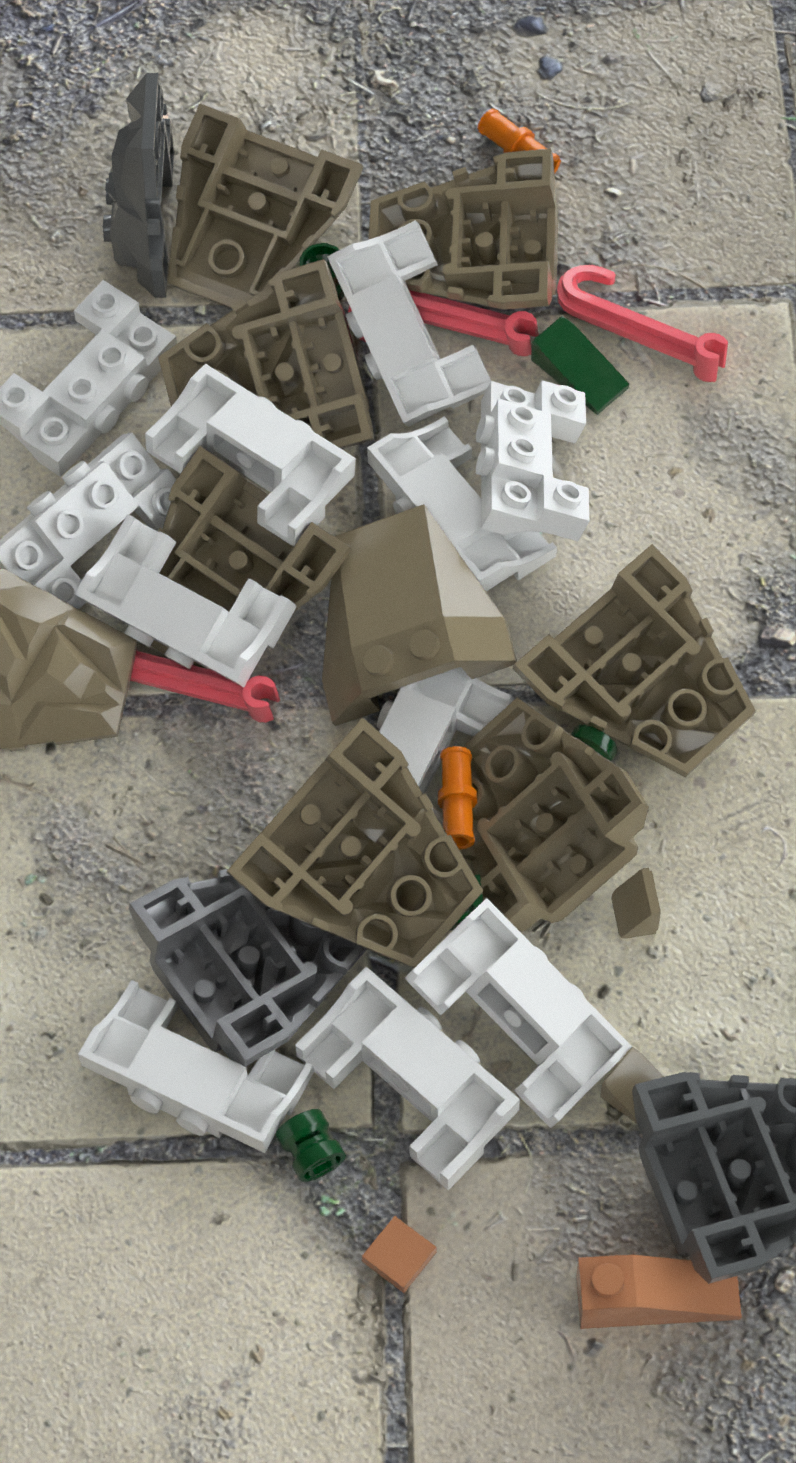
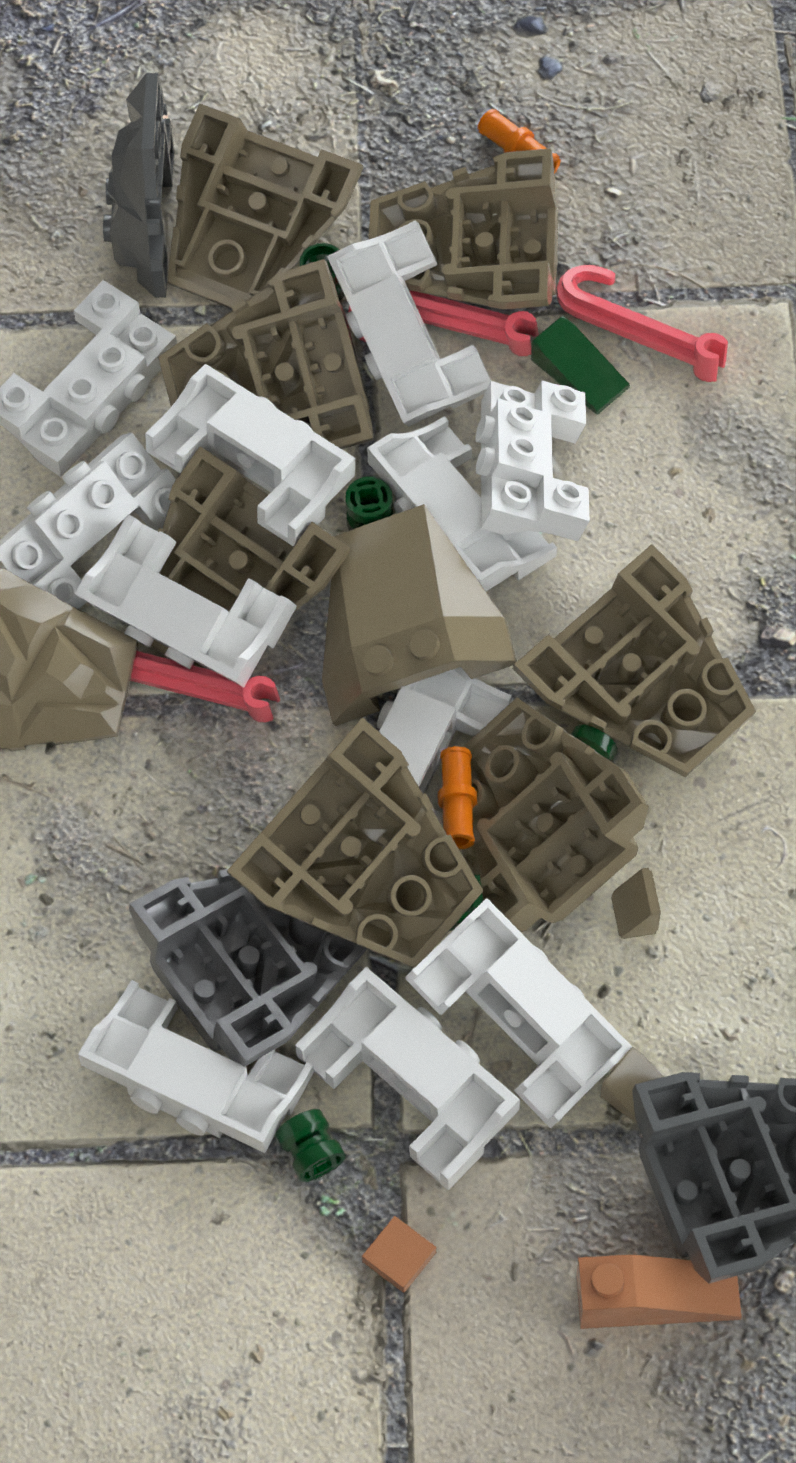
(367, 501): none -> dark green wheel

